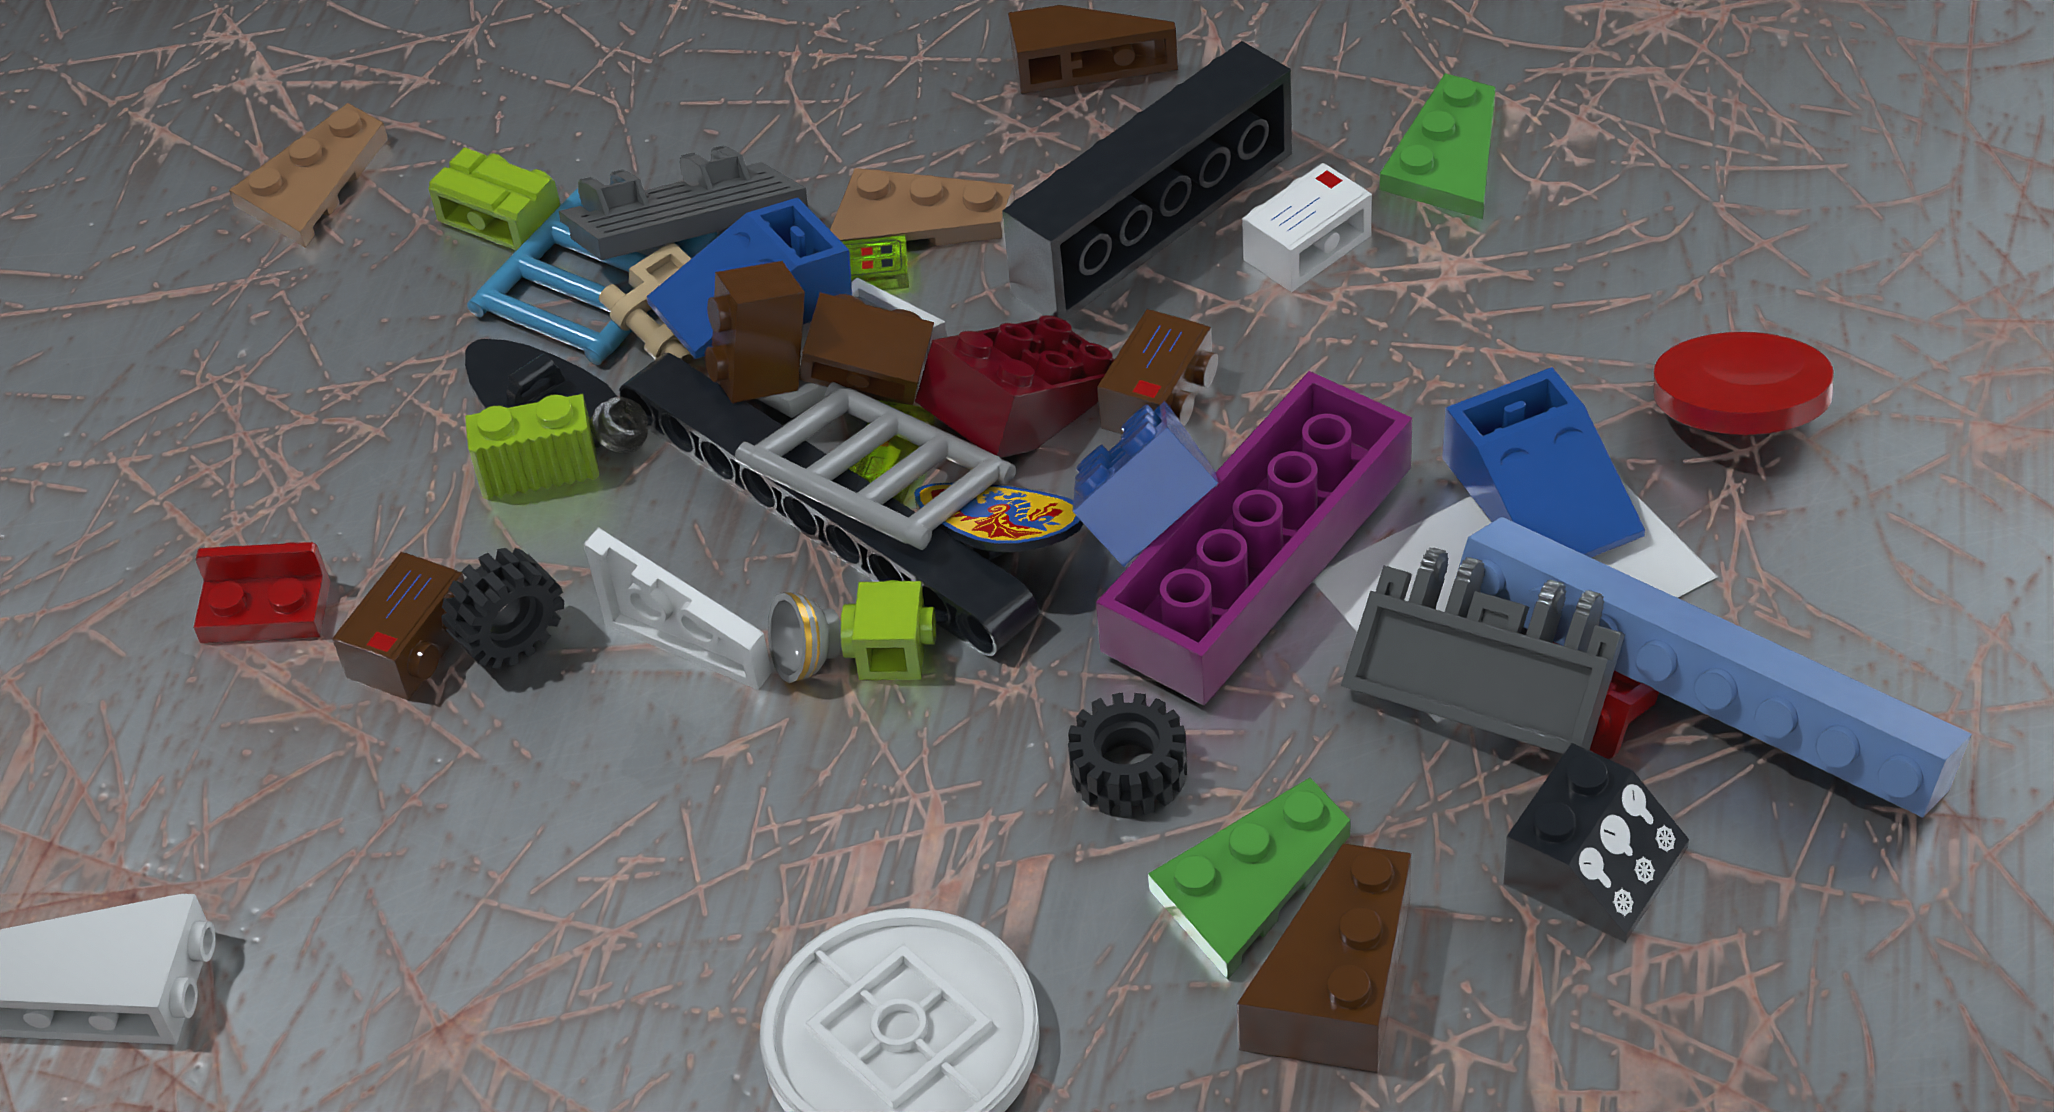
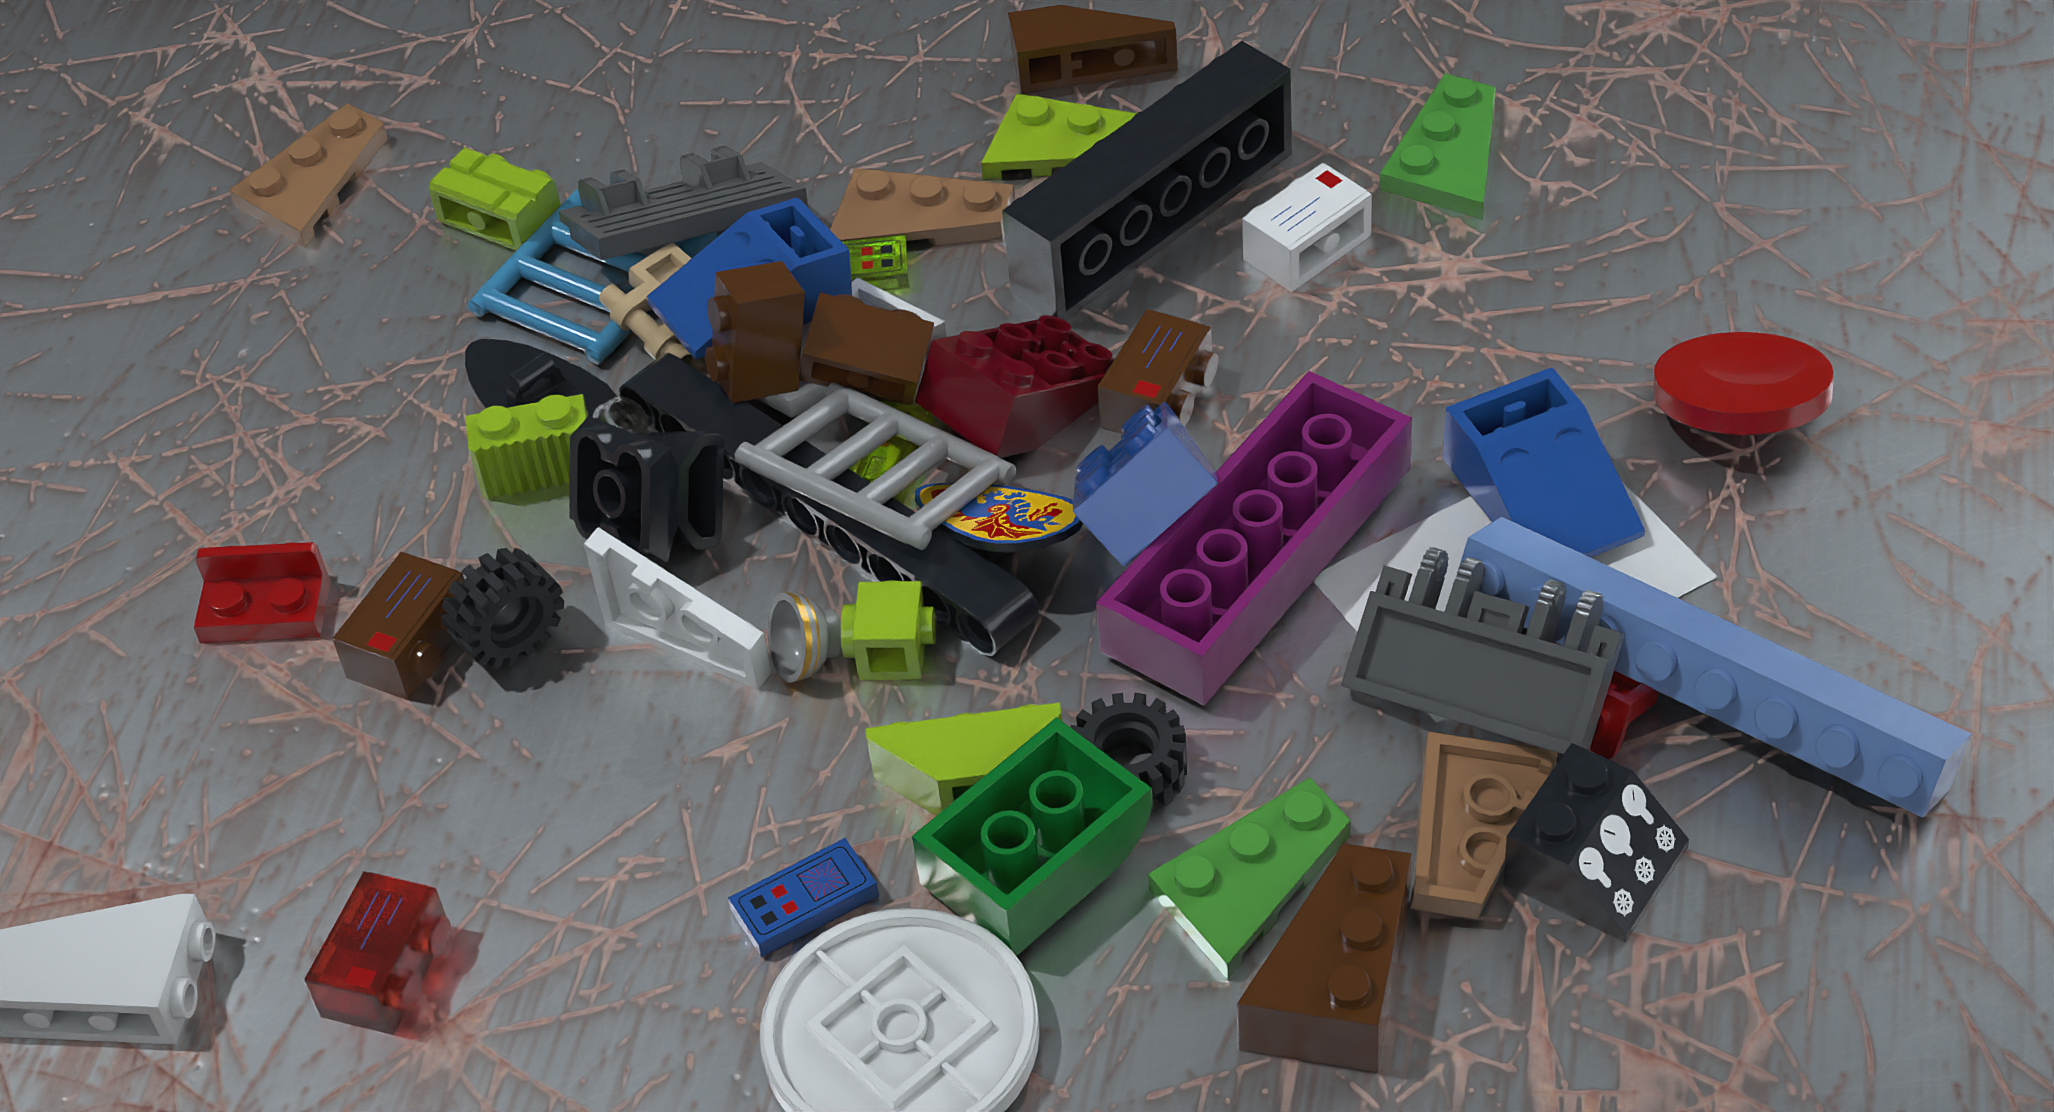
(378, 953): none -> clear red brick
(647, 486): none -> black piece
(803, 897): none -> blue tile
(946, 756): none -> lime slope
(1033, 835): none -> green brick
(1047, 135): none -> lime wing
(1466, 809): none -> medium nougat wing

